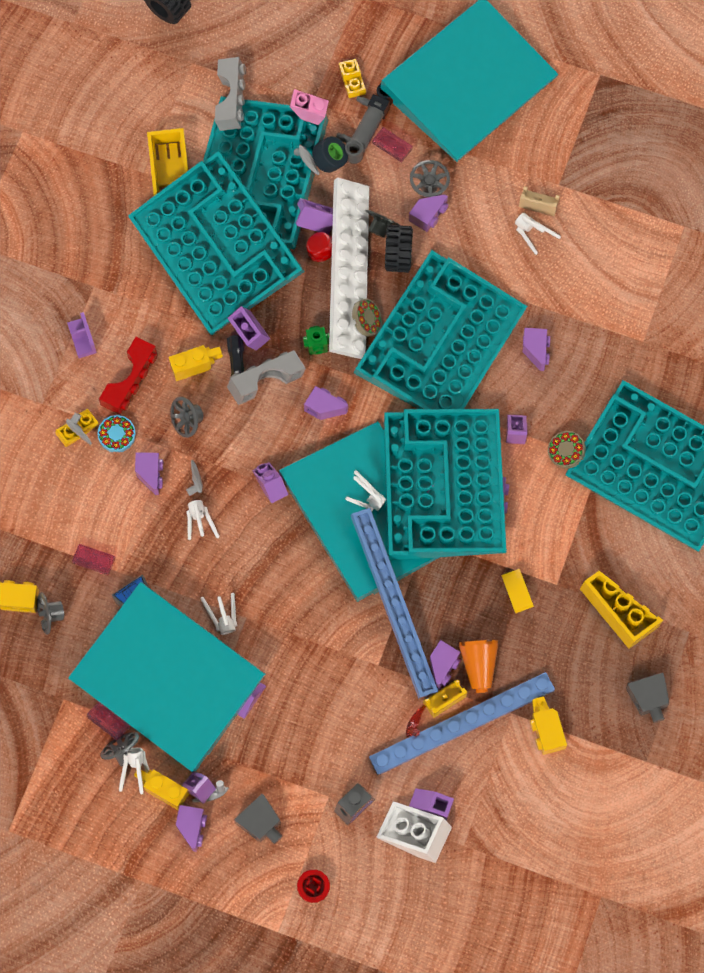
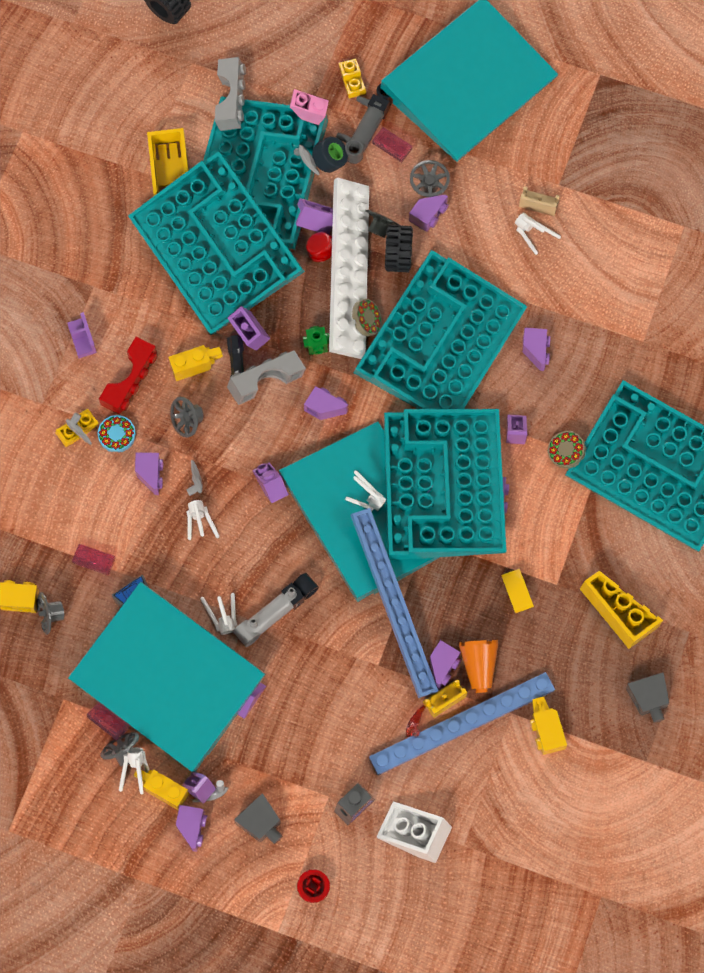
(290, 598): none -> light grey piece
(432, 802): medium lavender slope -> none

